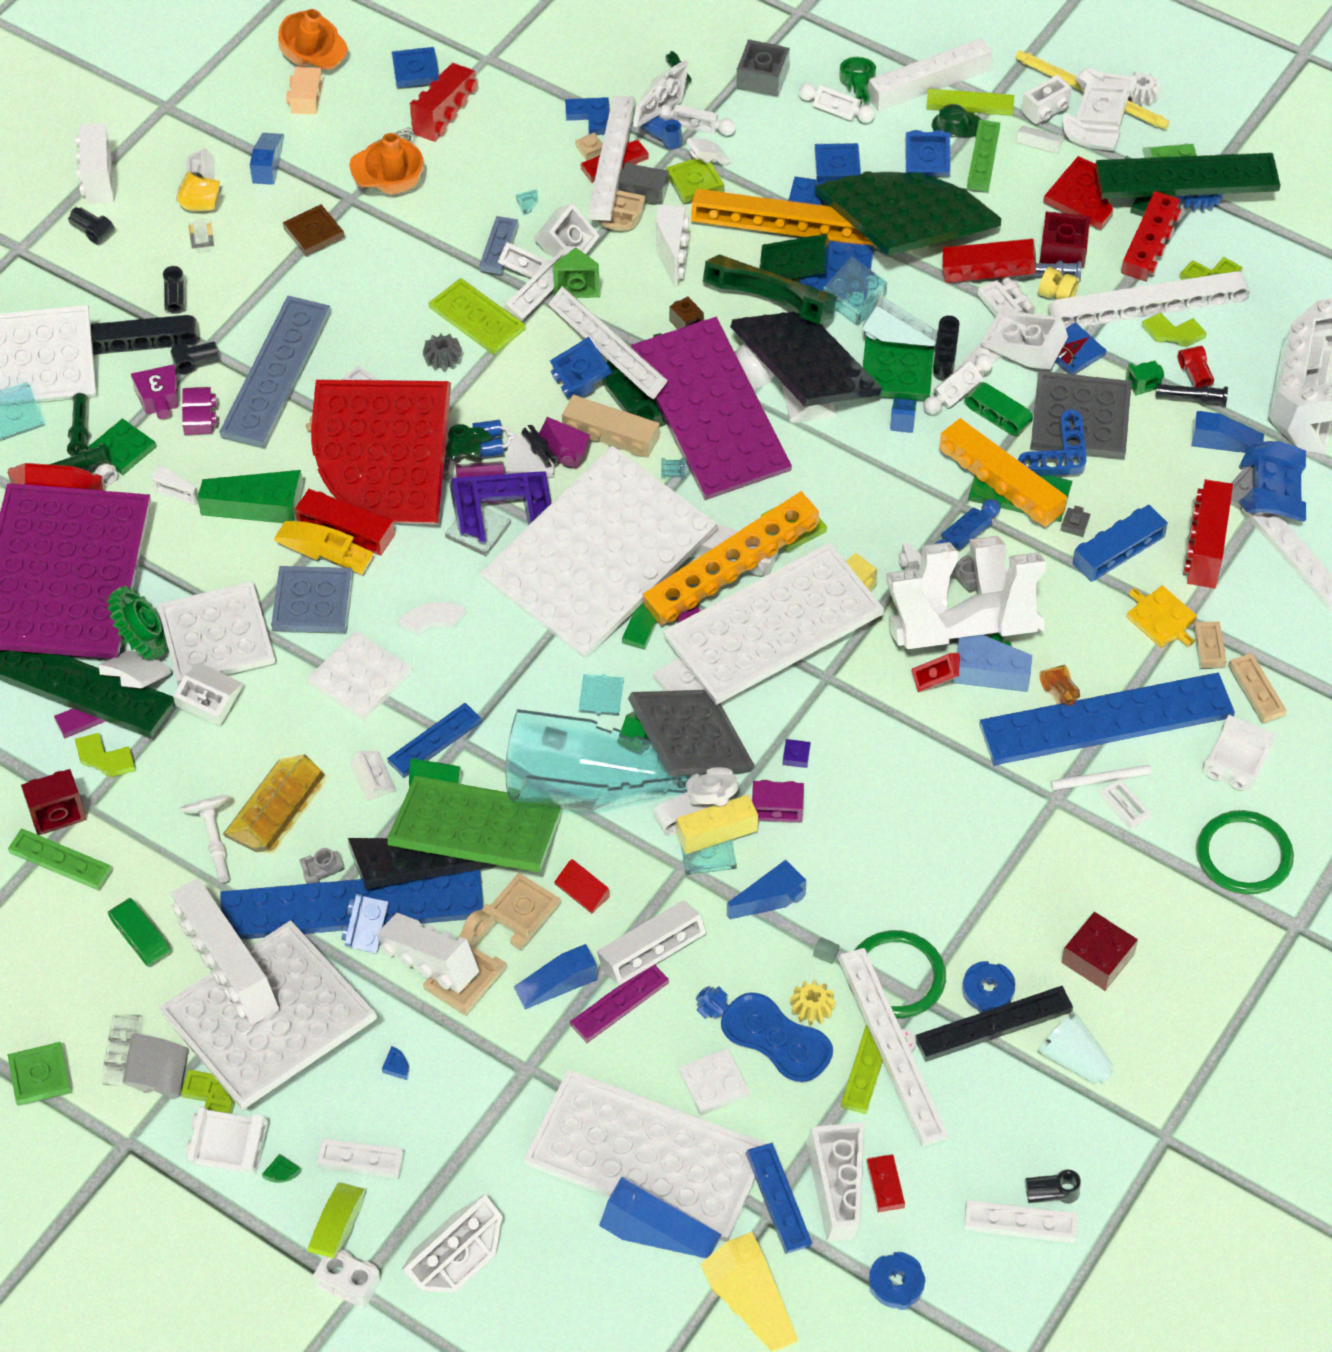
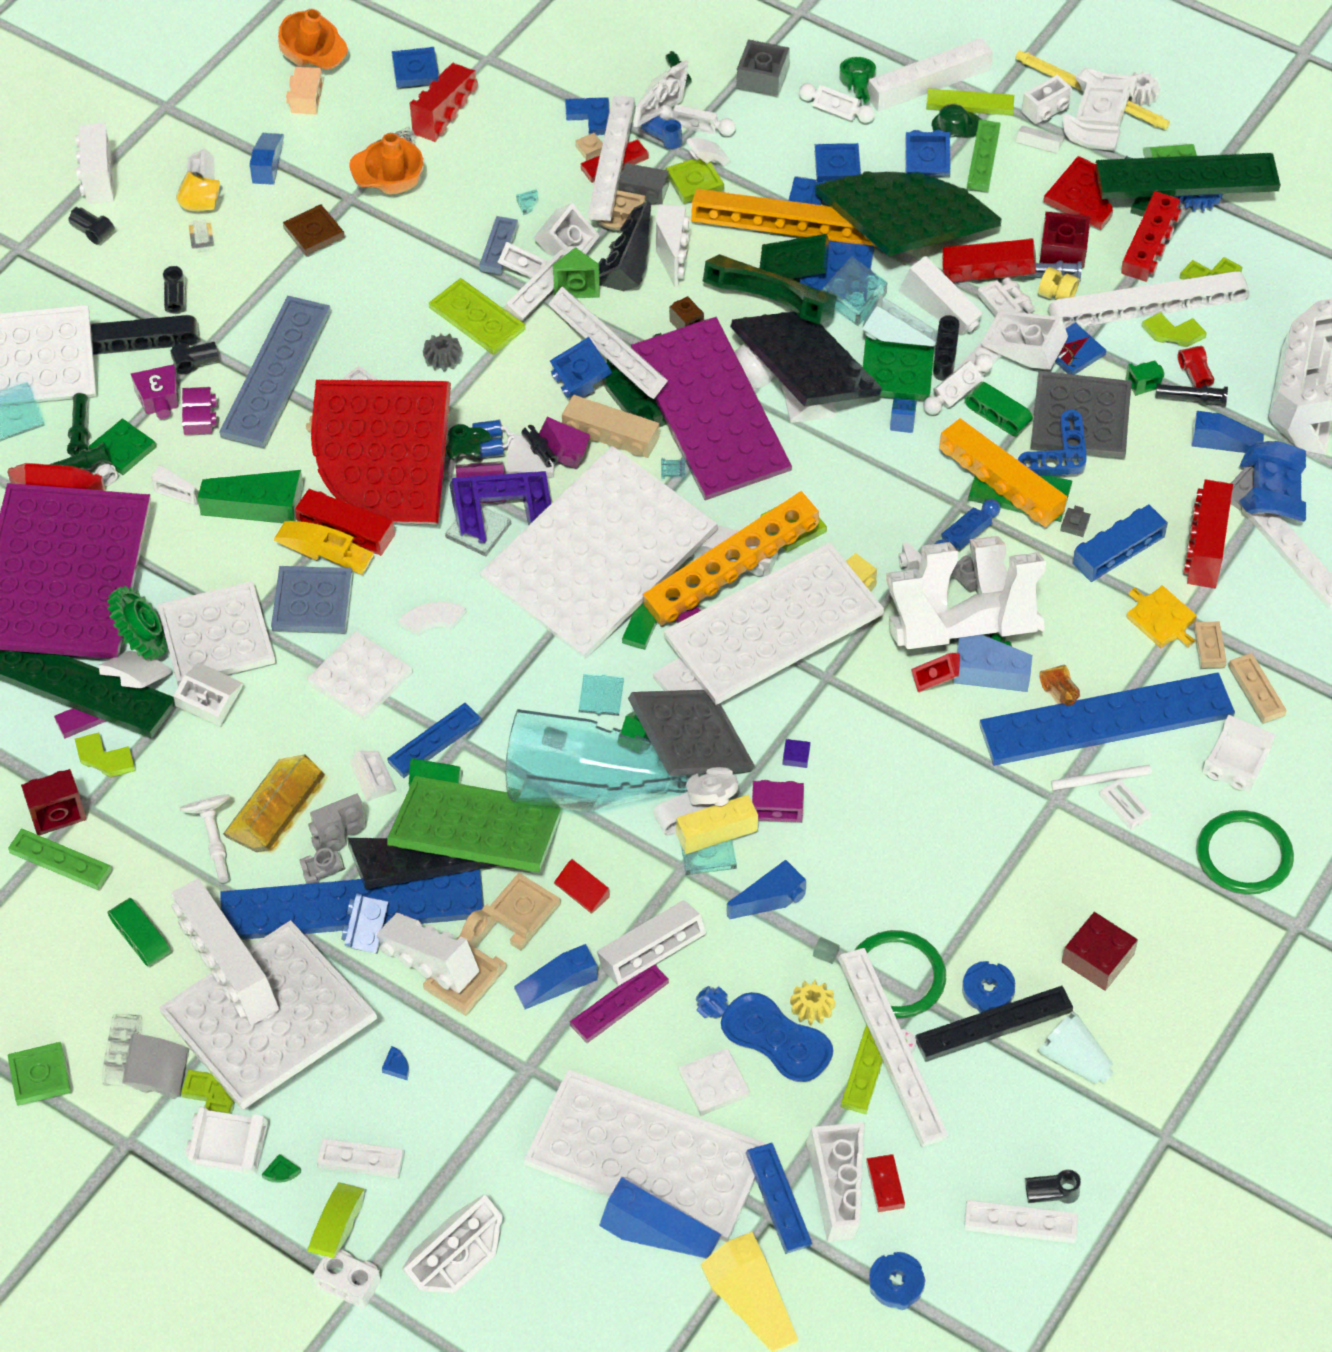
(335, 821): none -> light grey plate
(628, 252): none -> black wedge
(939, 296): none -> white slope

